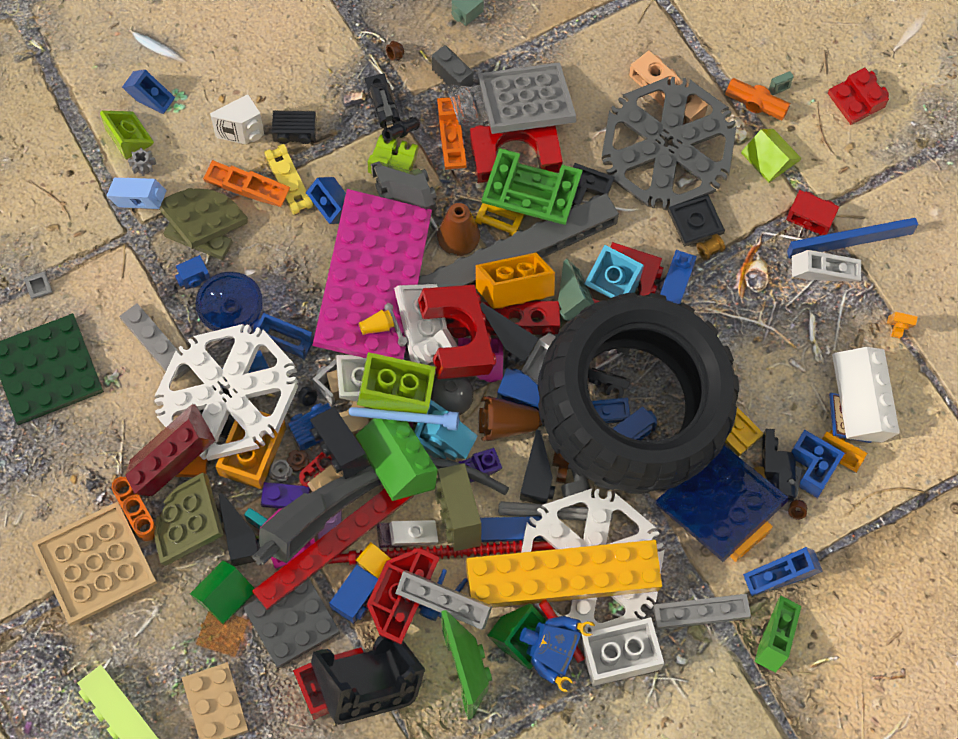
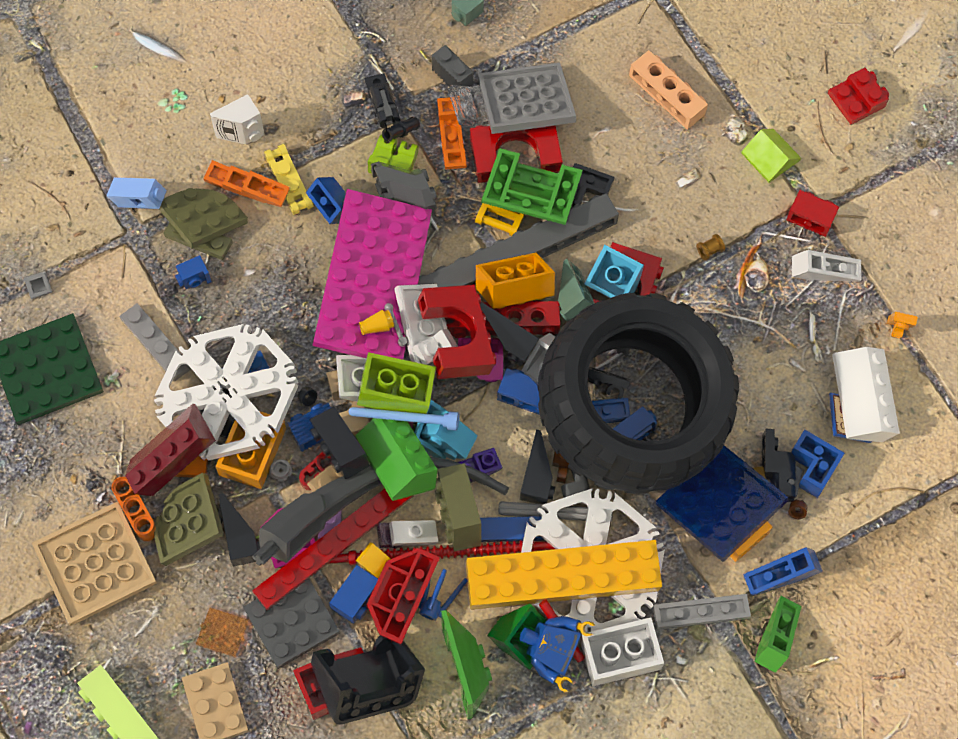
(126, 131): lime slope -> none
(142, 162): light grey gear -> none
(148, 91): blue slope -> none
(223, 591): green slope -> none
(227, 291): clear blue dish -> none
(254, 518): teal tile -> none
(280, 495): dark purple plate -> none
(294, 126): black brick -> none
(298, 466): reddish brown plate -> none
(305, 337): blue window -> none
(321, 378): white bracket -> none
(395, 50): reddish brown plate -> none
(443, 598): light grey plate -> none
(453, 394): dark grey cylinder -> none
(458, 231): dark orange cone -> none
(506, 419): dark orange cone -> none
(668, 157): dark grey plate -> none
(678, 276): blue brick -> none
(696, 220): black plate -> none
(743, 434): yellow plate -> none
(757, 99): orange piece -> none
(781, 83): sand green tile -> none
(853, 456): light orange plate -> none
(854, 237): blue tile -> none

